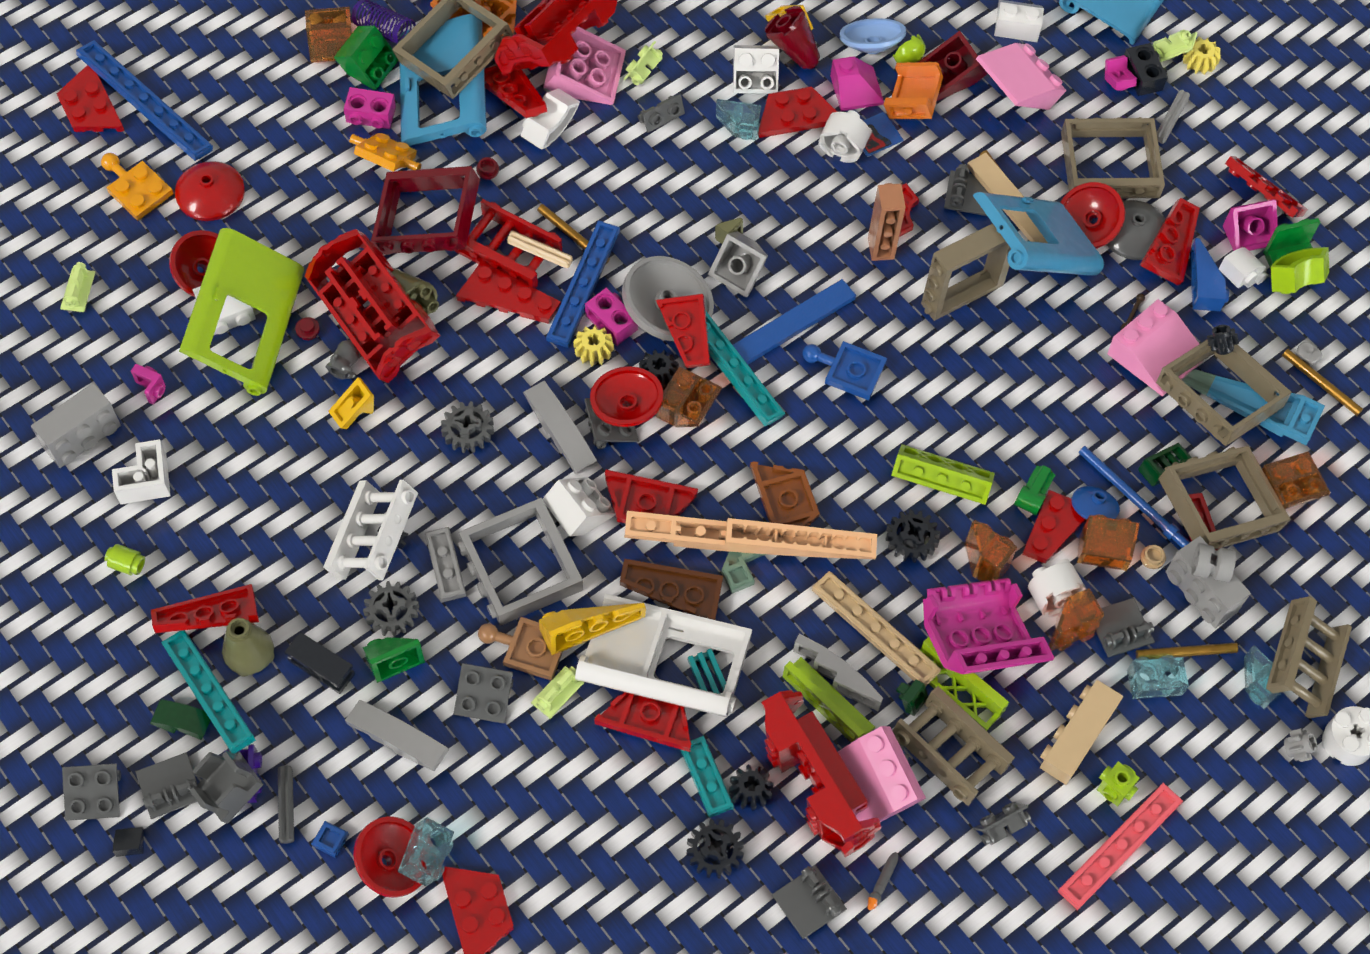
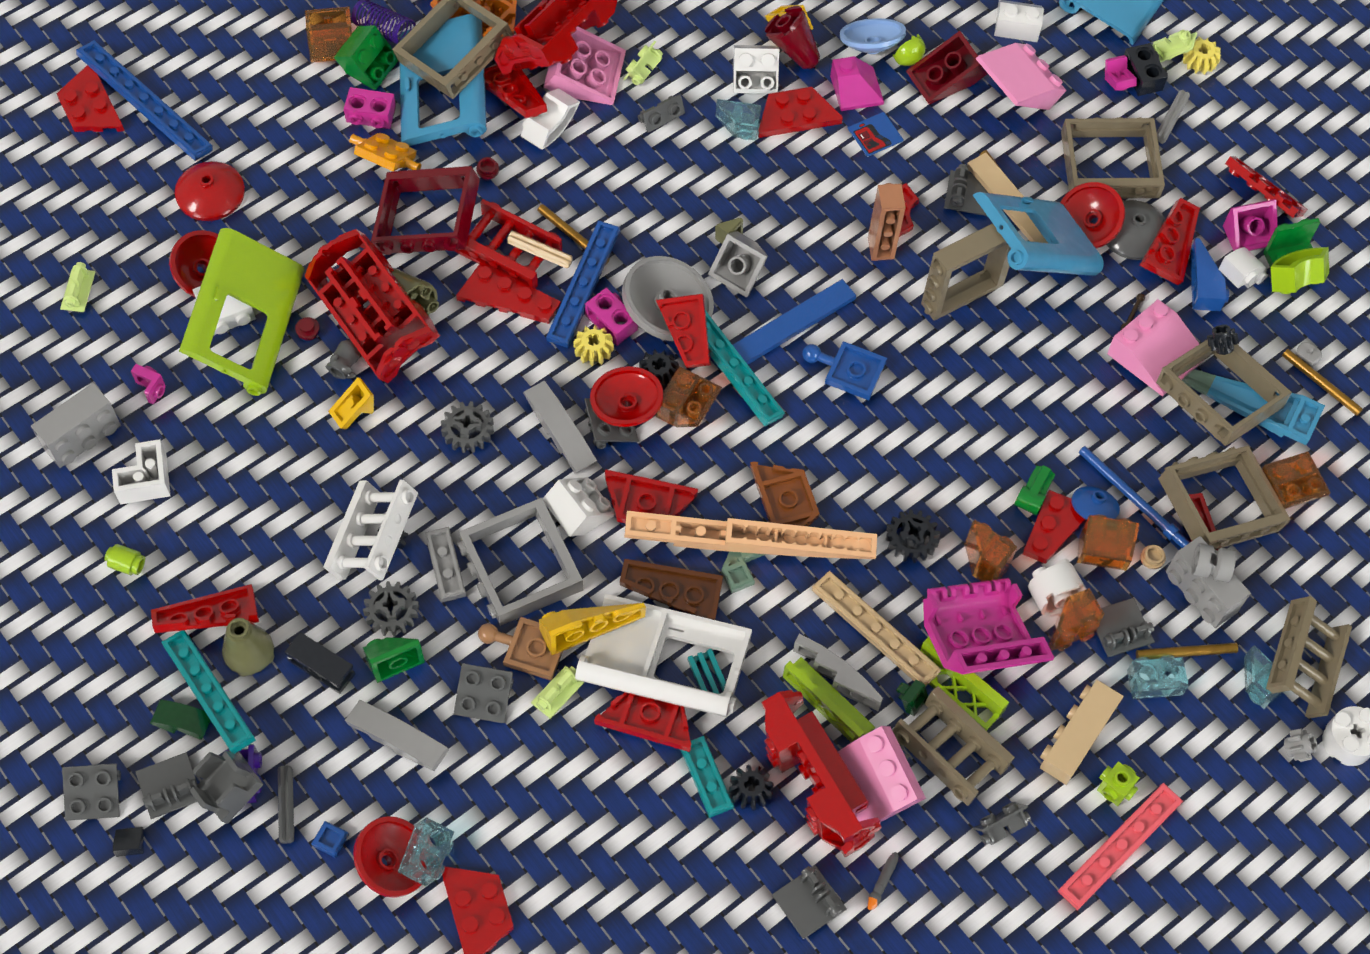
(138, 189): light orange plate -> none
(724, 842): black gear -> none
(844, 136): white brick -> none
(914, 91): orange panel -> none
(943, 474): lime fence -> none
(1152, 470): dark green slope -> none

